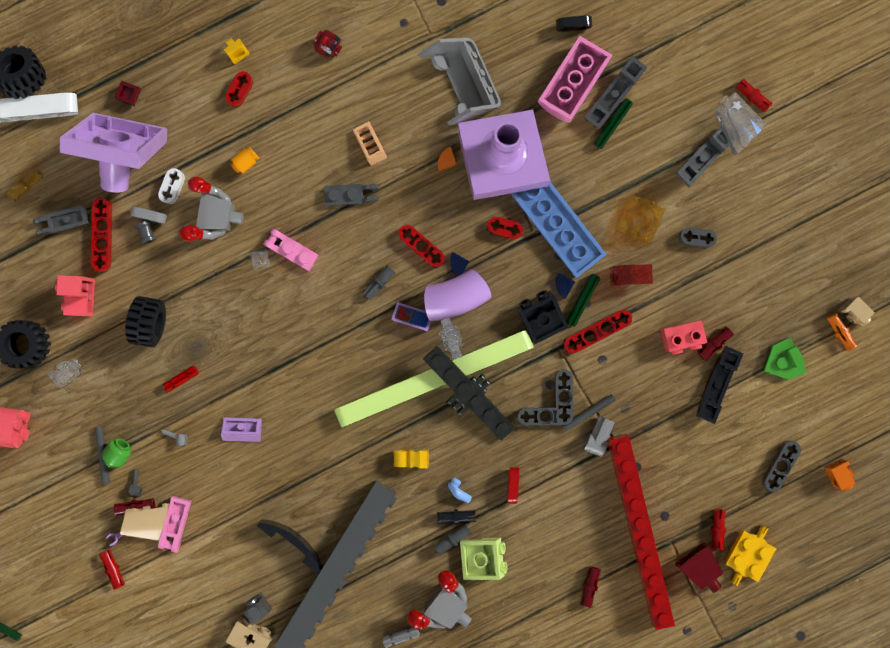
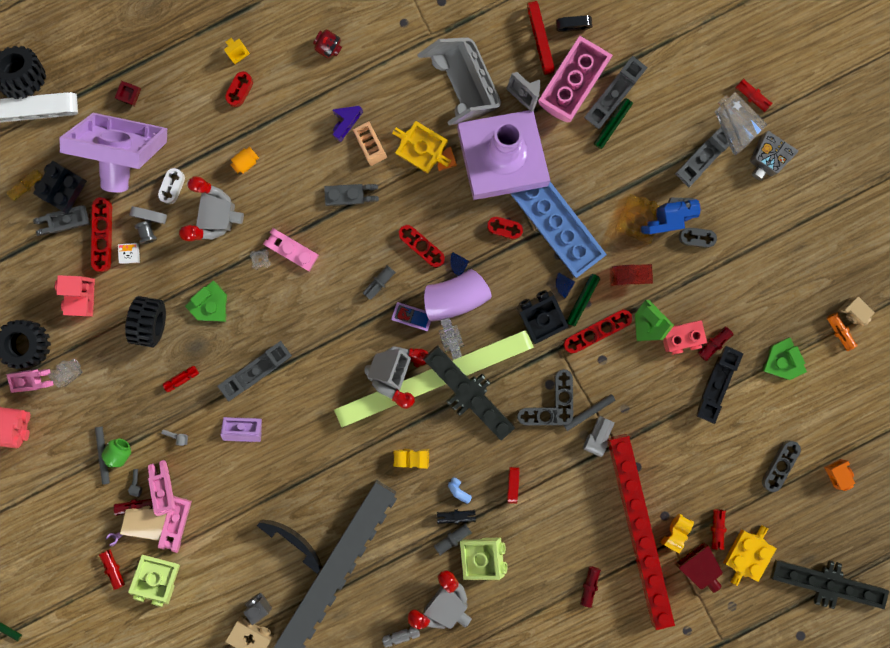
(28, 380): none -> bright pink hinge
(59, 186): none -> black plate
(128, 253): none -> white tile
(154, 580): none -> yellowish green plate
(161, 489): none -> bright pink hinge
(209, 303): none -> bright green plate
(255, 371): none -> dark grey slope
(349, 116): none -> dark purple slope
(389, 372): none -> light grey torso
(421, 147): none -> yellow plate
(524, 91): none -> light grey slope
(540, 37): none -> red beam
(651, 323): none -> bright green plate
(673, 215): none -> blue plate
(679, 530): none -> yellow leg
(771, 155): none -> flat silver torso
(829, 584): none -> pearl dark grey hinge

